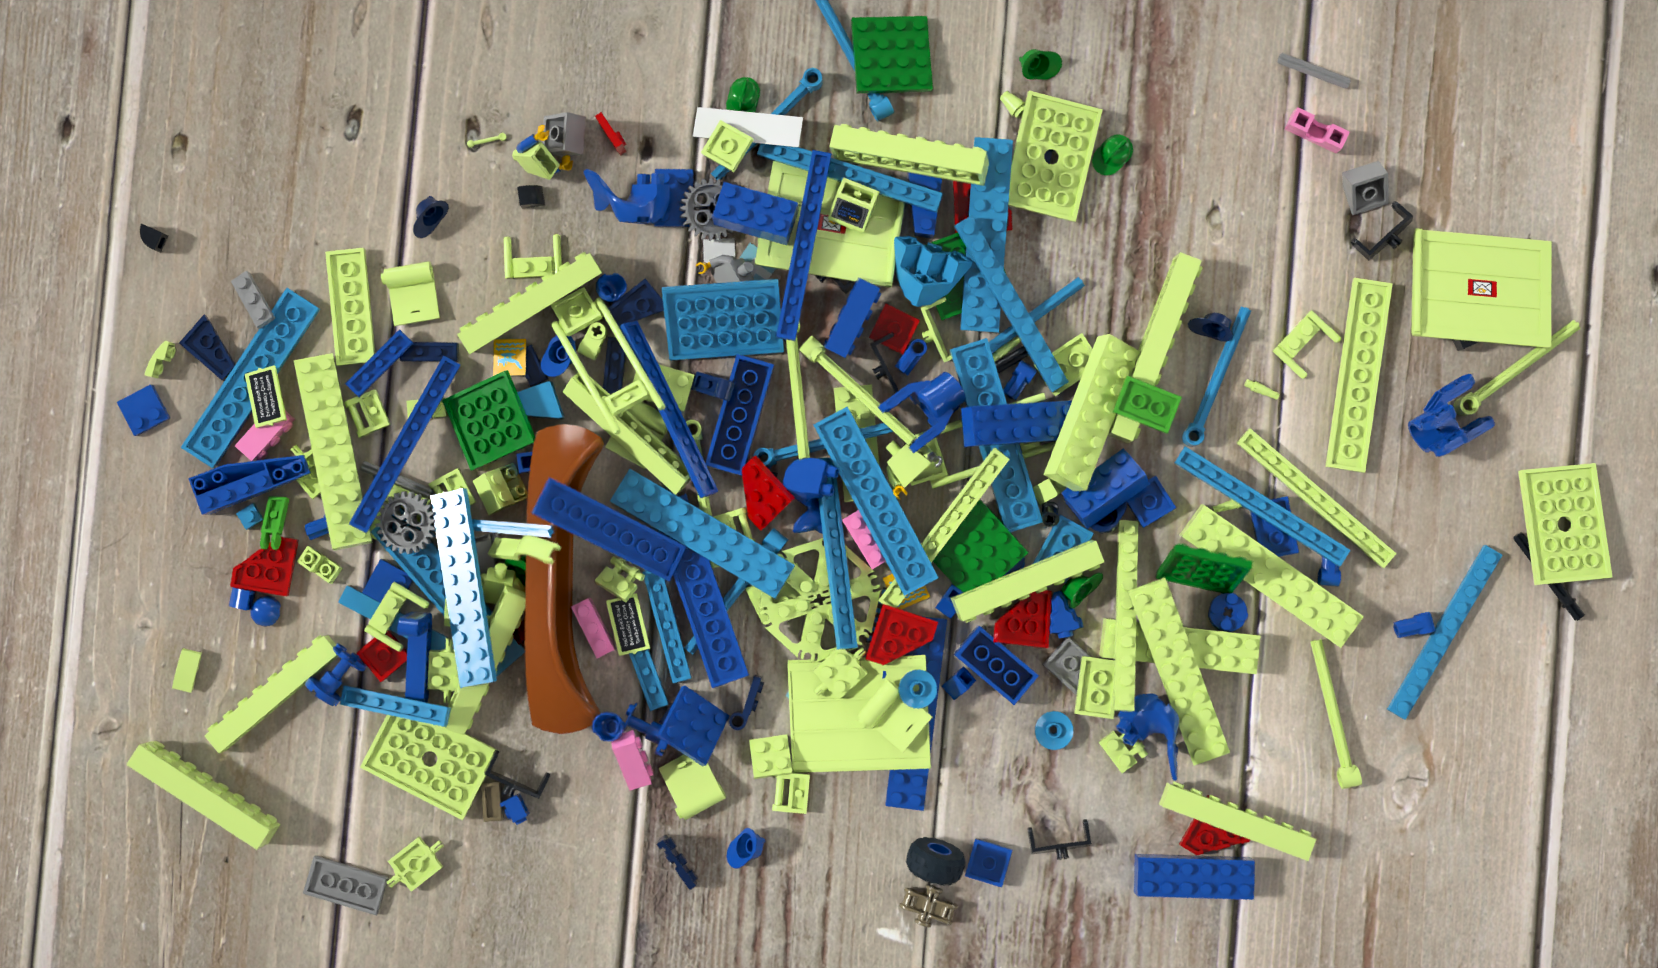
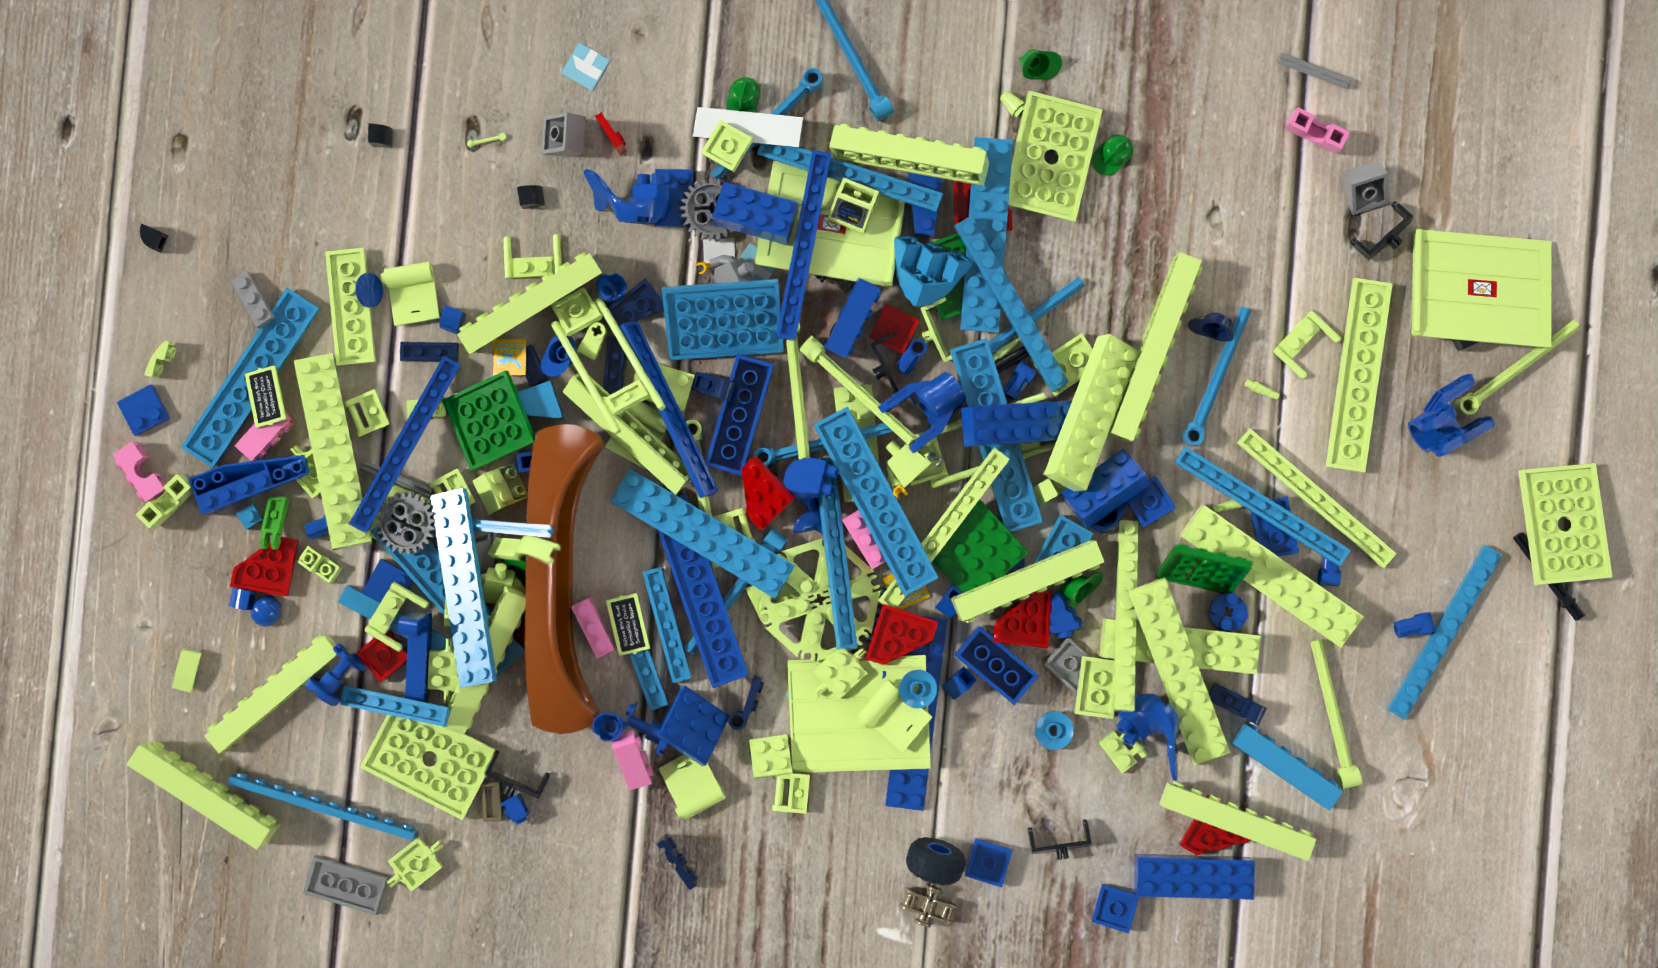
(130, 460): none -> bright pink arch
(157, 511): none -> yellowish green arch
(208, 348): dark blue wing -> none
(315, 803): none -> dark azure plate
(369, 290): none -> blue wheel
(379, 363): blue tile -> none
(380, 135): none -> black brick
(429, 215): dark blue piece -> none
(452, 319): none -> blue brick
(537, 159): yellowish green torso -> none
(585, 66): none -> medium azure sticker
(608, 529): blue plate -> none
(617, 584): yellowish green plate -> none
(744, 848): blue piece -> none
(891, 54): green plate -> none
(1047, 517): black bush -> none
(1115, 908): none -> blue plate
(1147, 404): bright green plate -> none
(1237, 704): none -> dark blue plate
(1287, 767): none -> dark azure brick

